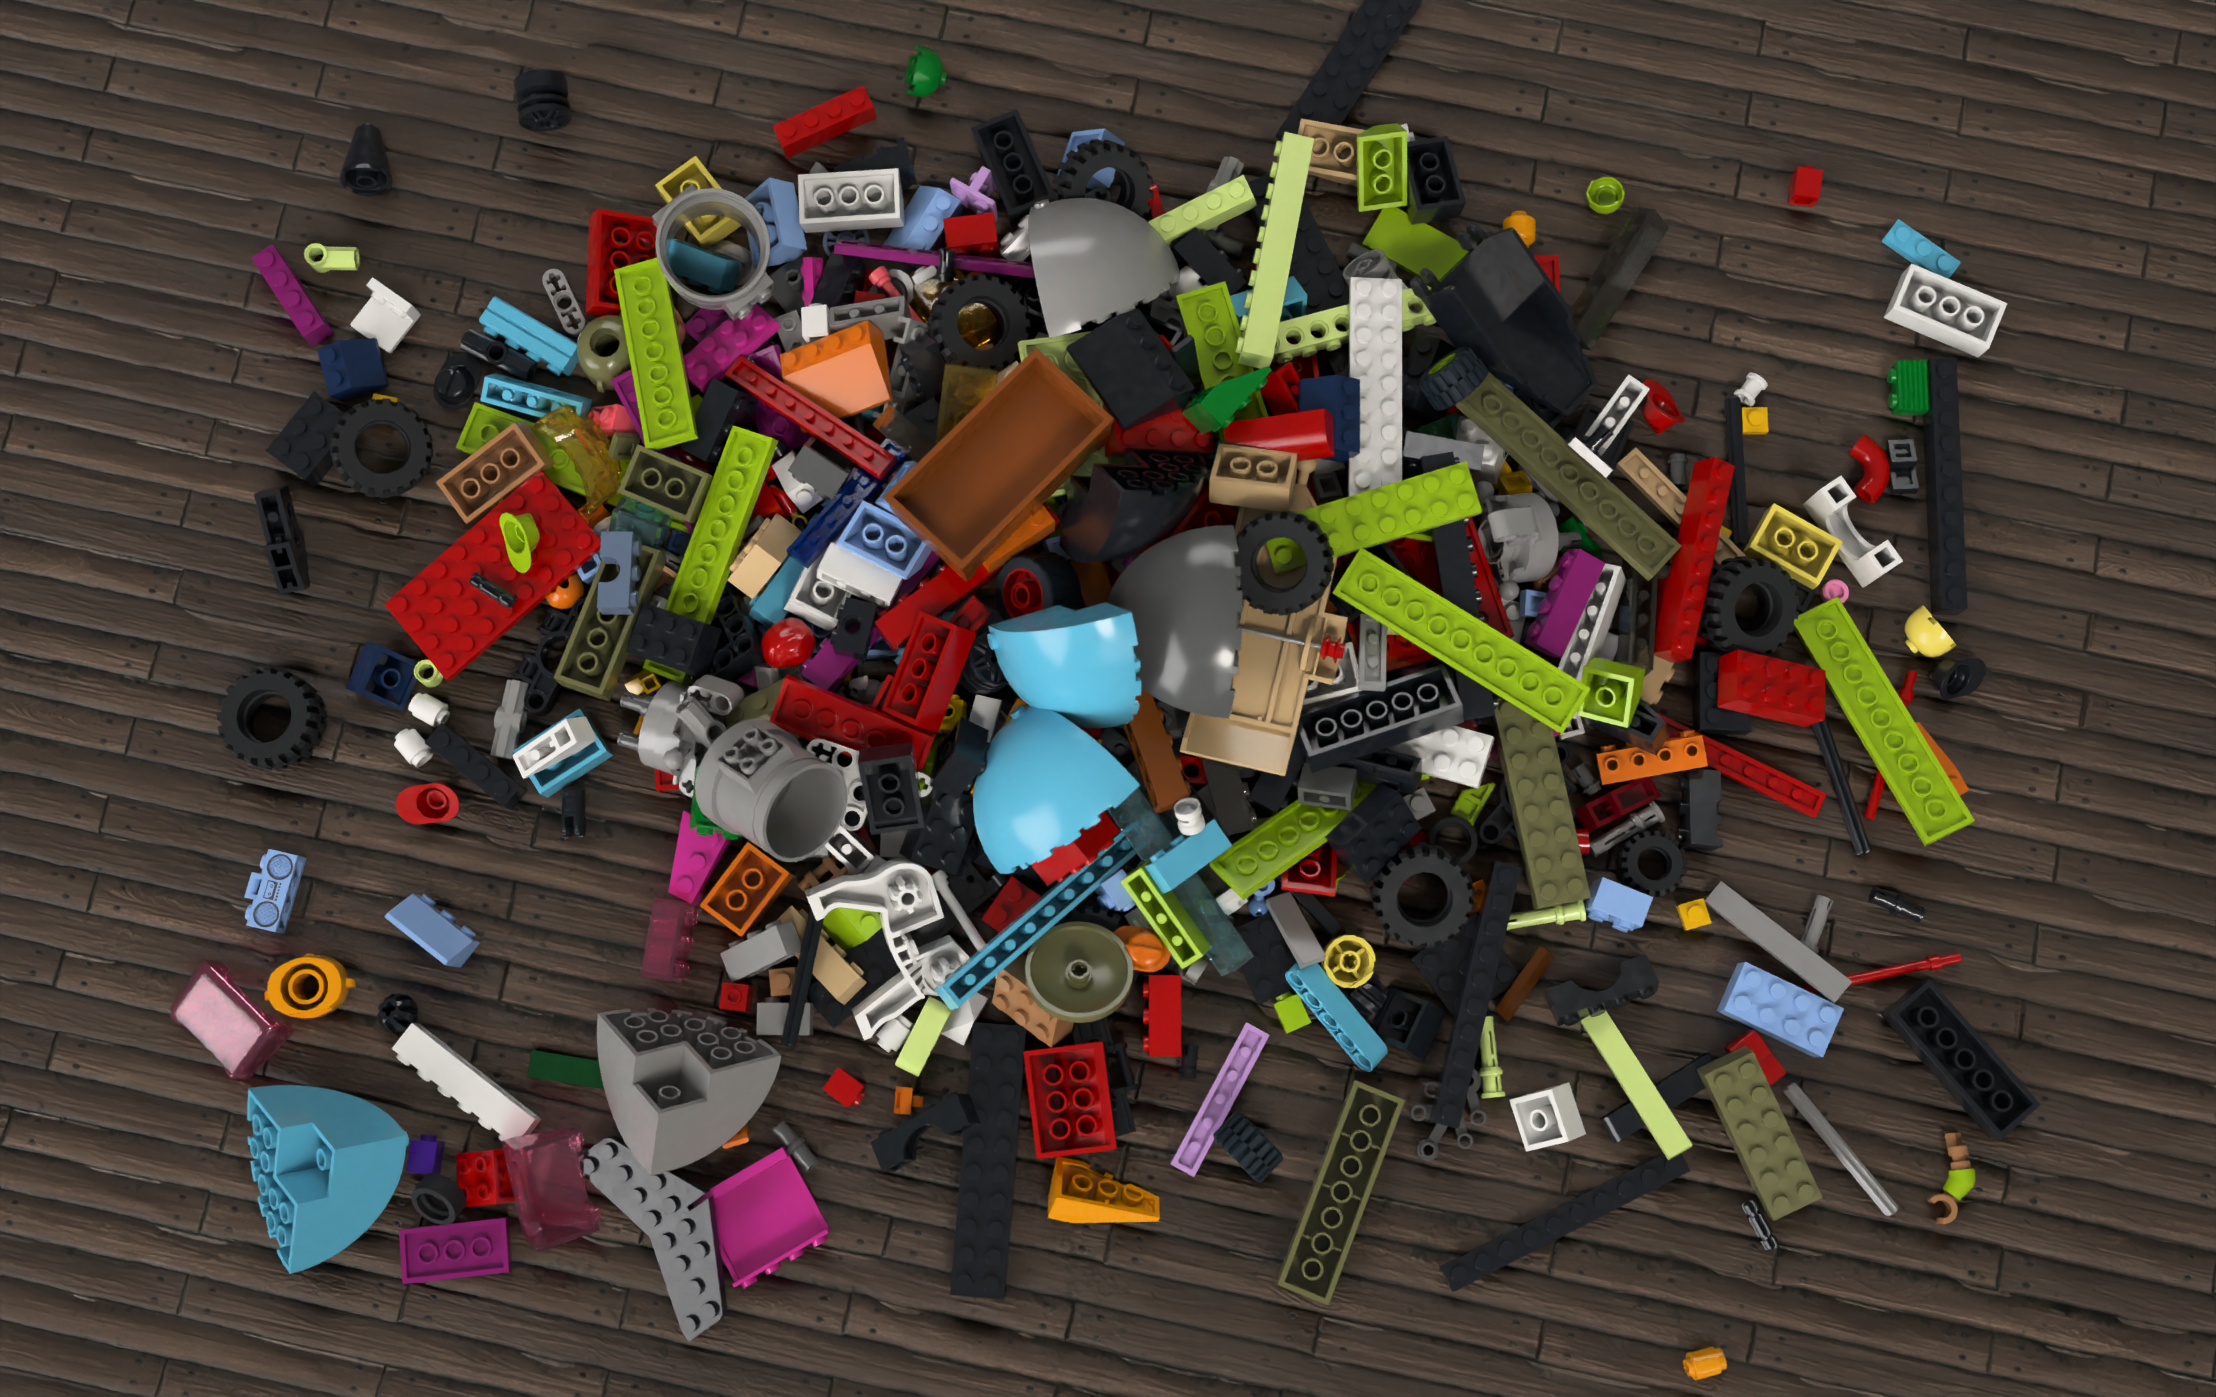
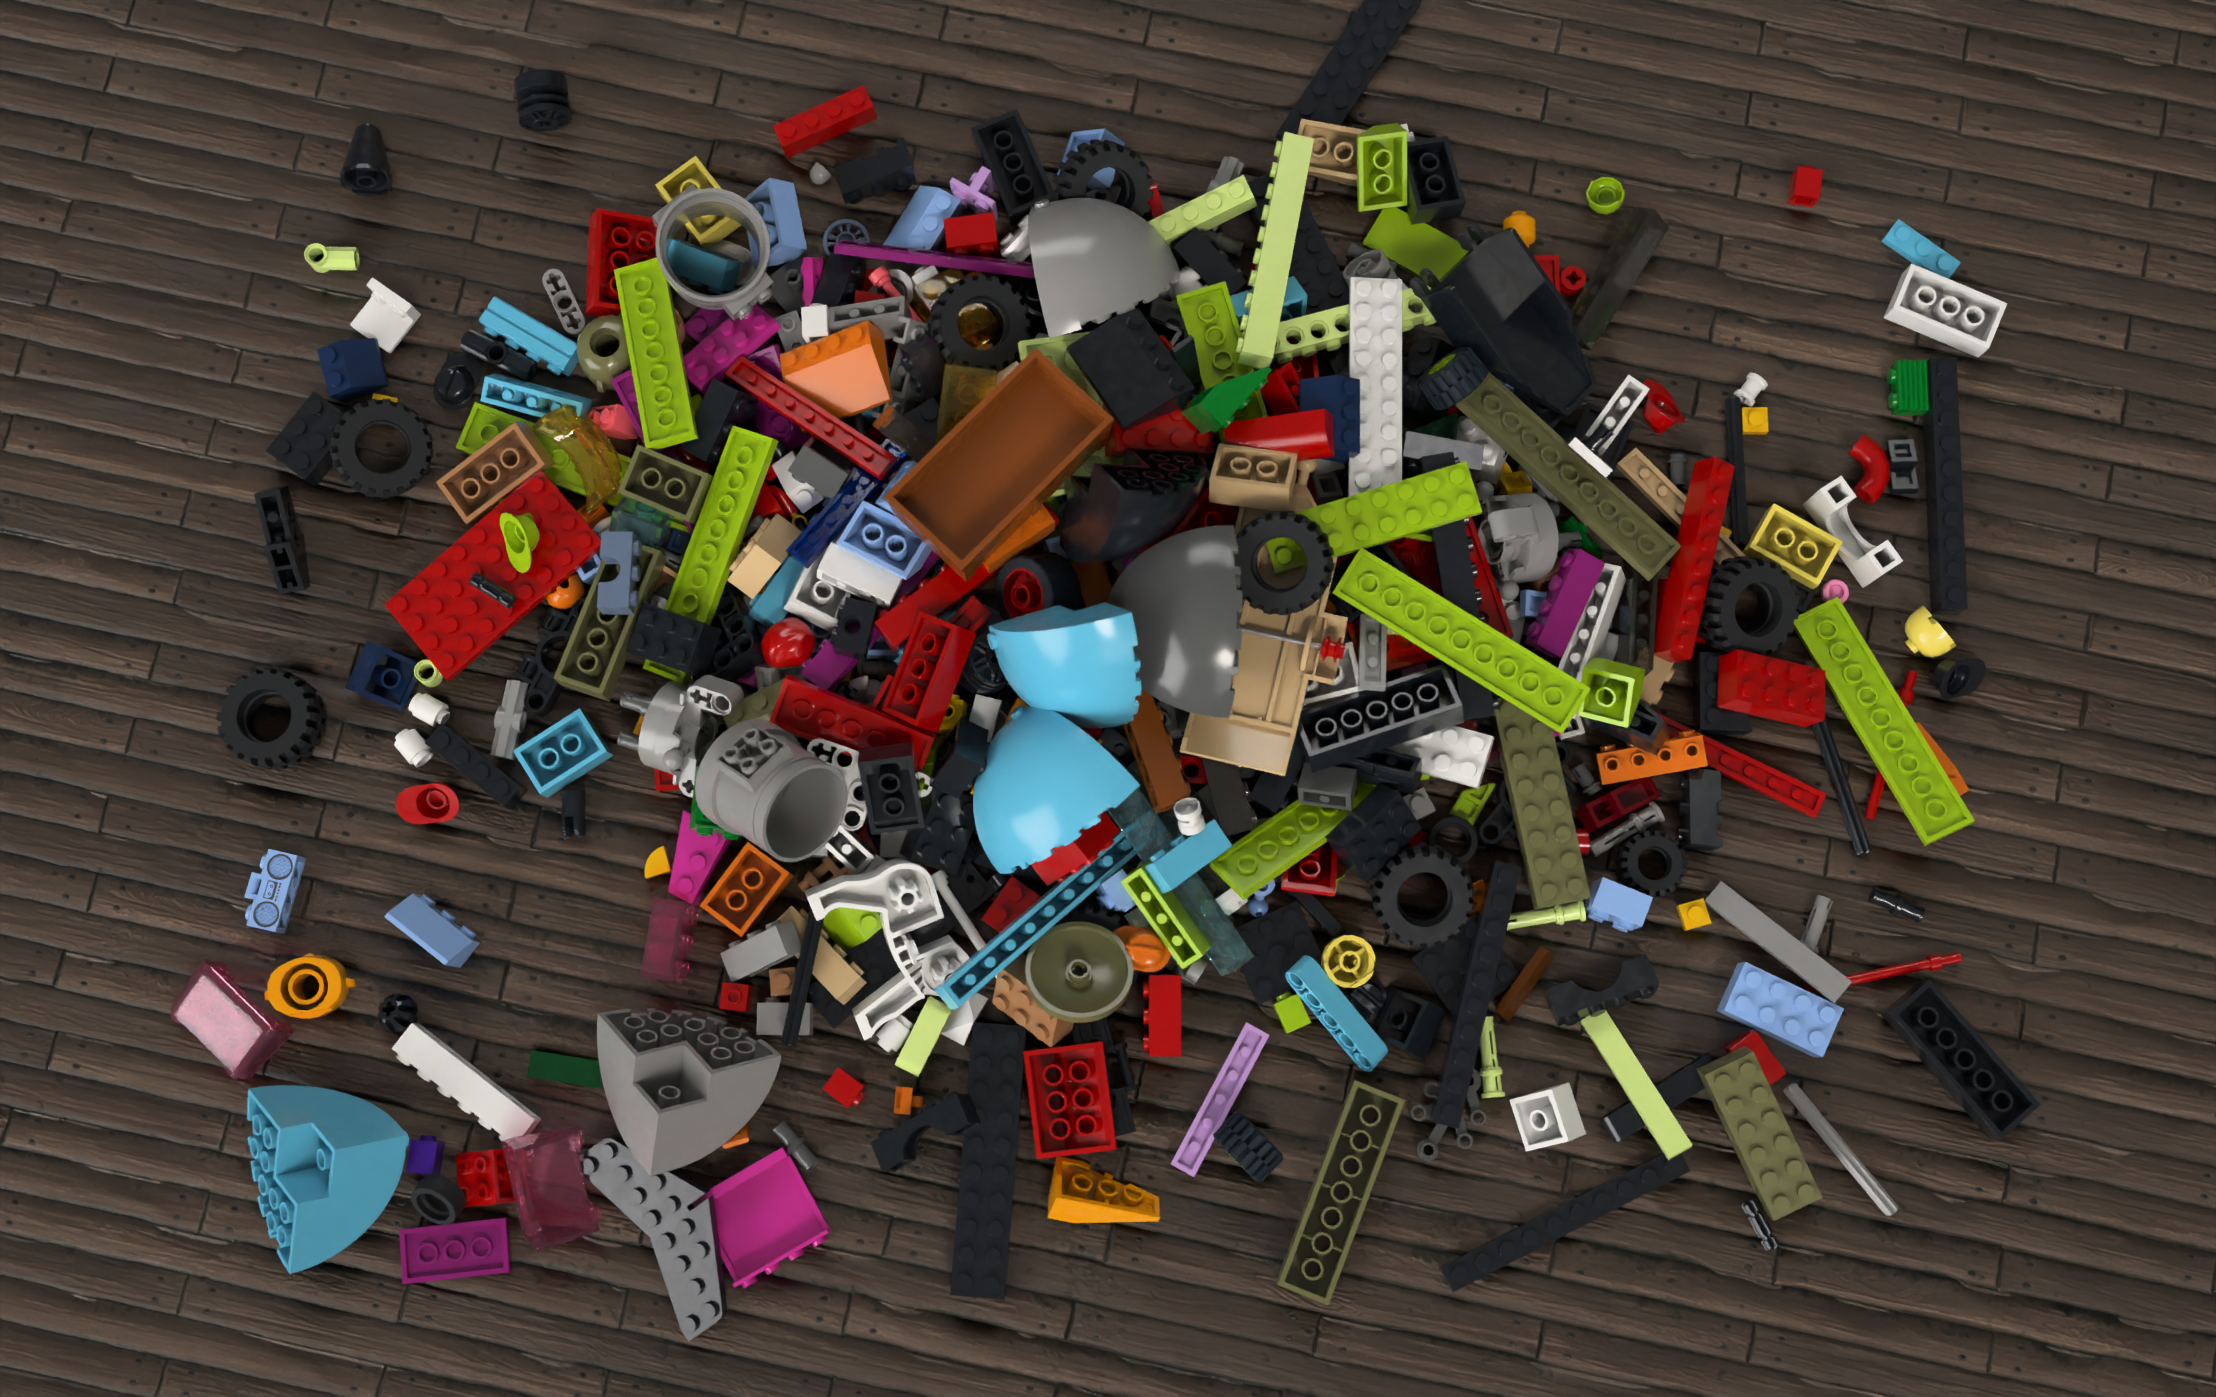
(292, 295): magenta brick -> none
(554, 745): white slope -> none
(623, 445): olive plate -> none
(643, 682): yellow piece -> none
(657, 863): none -> yellow tile
(699, 721): light grey piece -> none
(850, 200): white slope -> none
(924, 72): green cylinder -> none
(946, 265): black pin -> none
(1189, 1061): black pin -> none
(1295, 930): light grey tile -> none
(1568, 285): none -> red wheel
(1704, 1363): light orange brick -> none
(1960, 1178): medium nougat piece -> none

